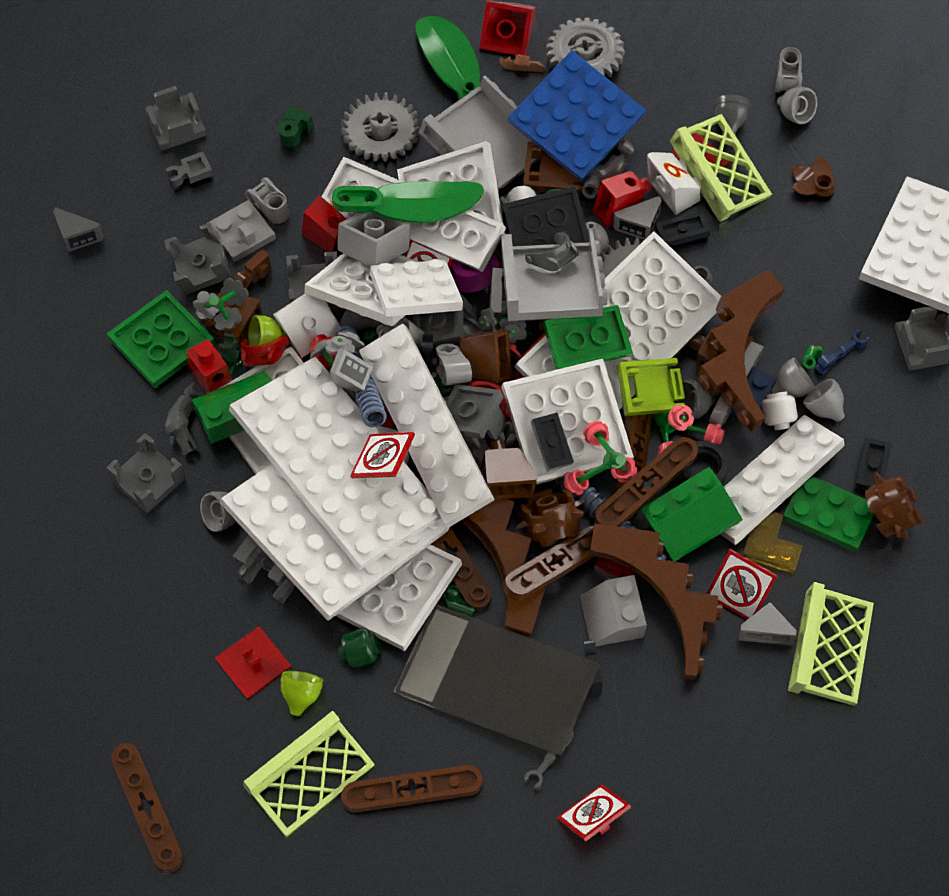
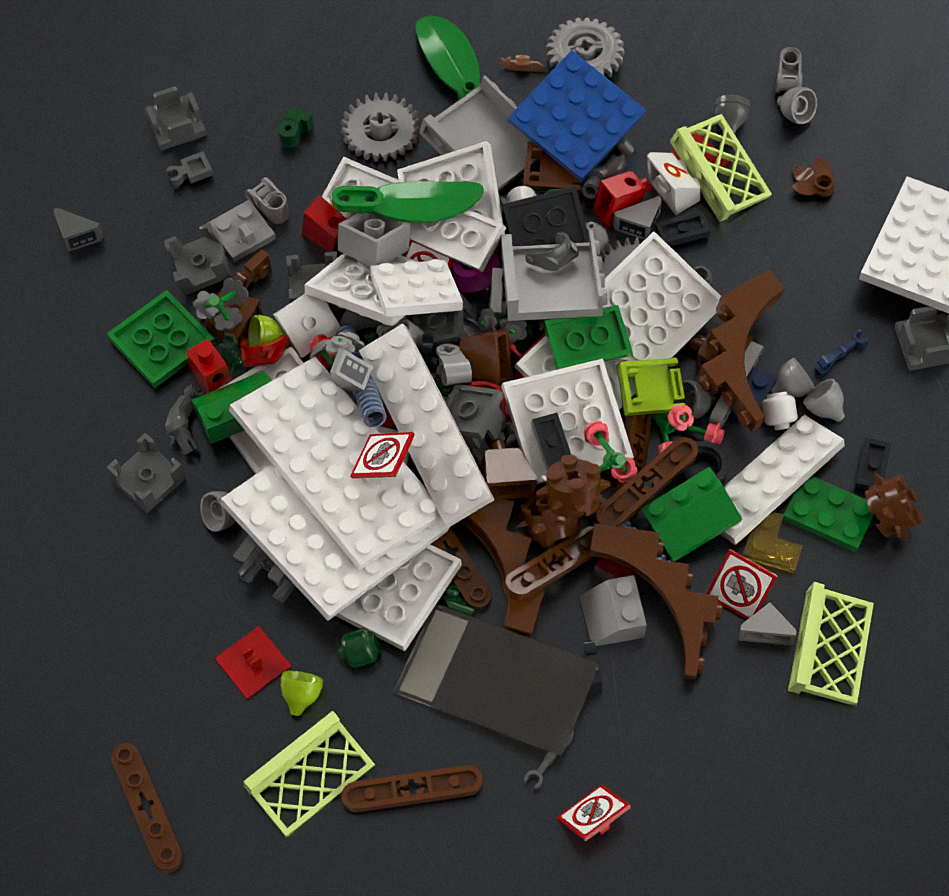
(507, 27): red slope -> none
(573, 487): none -> reddish brown brick
(812, 352): green arm -> none

